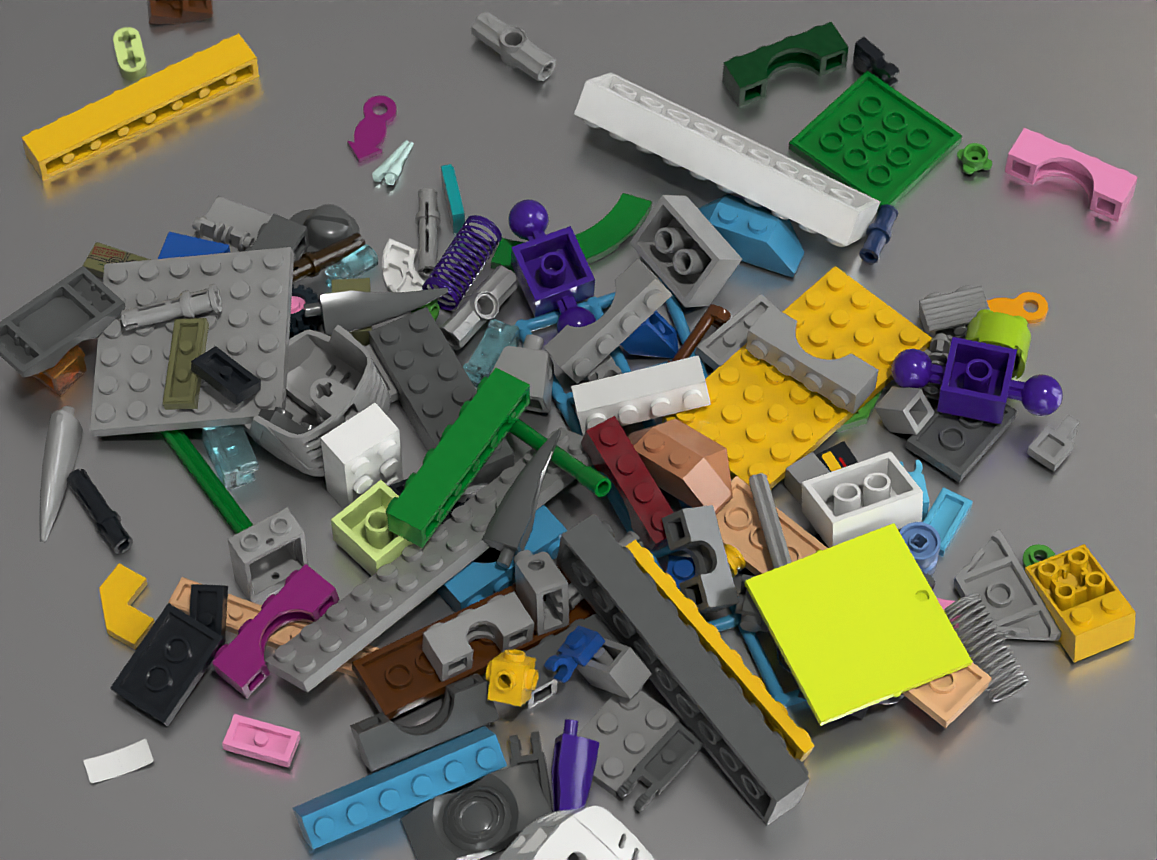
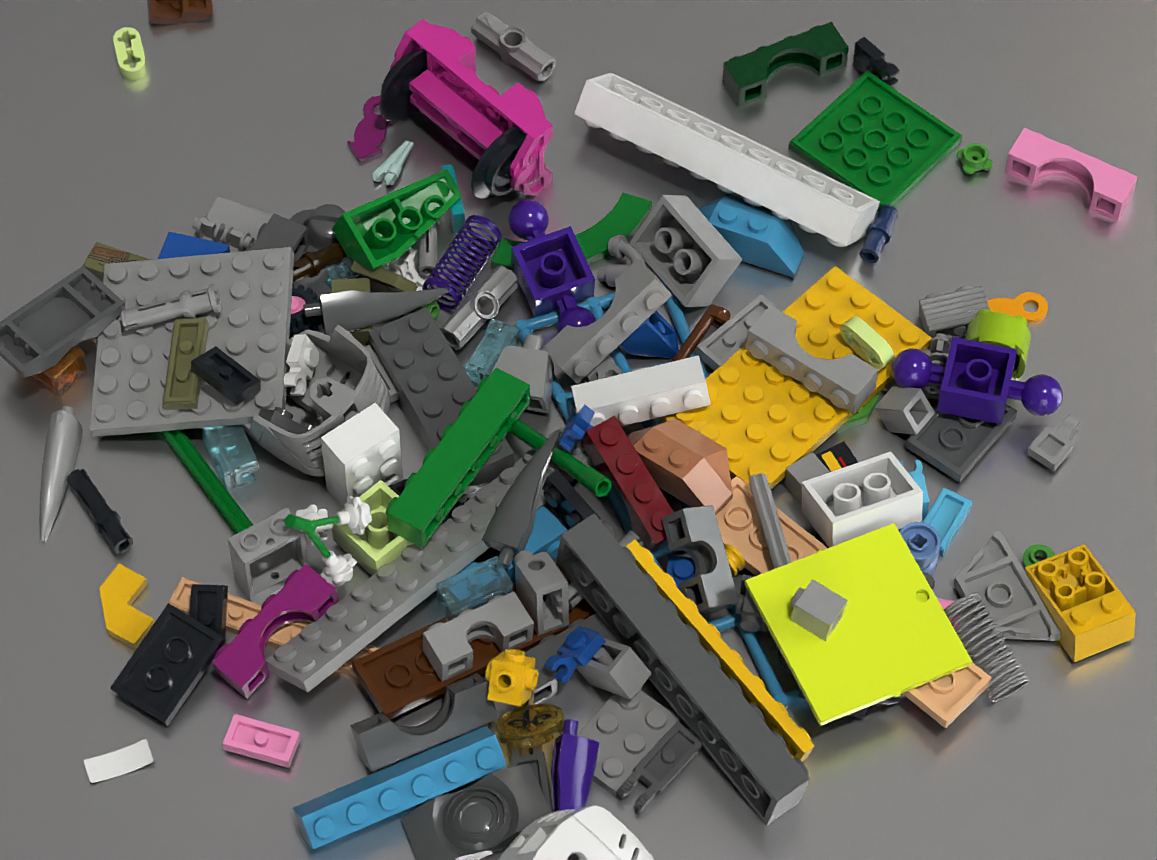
(140, 106): yellow brick -> none
(302, 361): none -> white plate
(315, 528): none -> white plant
(385, 278): none -> olive tile
(393, 223): none -> green wedge
(473, 587): none -> clear light blue hinge
(505, 132): none -> dark pink piece
(530, 725): none -> clear yellow tile
(566, 500): none -> black wing
(576, 428): none -> blue plate
(619, 248): none -> light grey plant
(817, 609): none -> light grey brick
(866, 342): none -> yellowish green beam

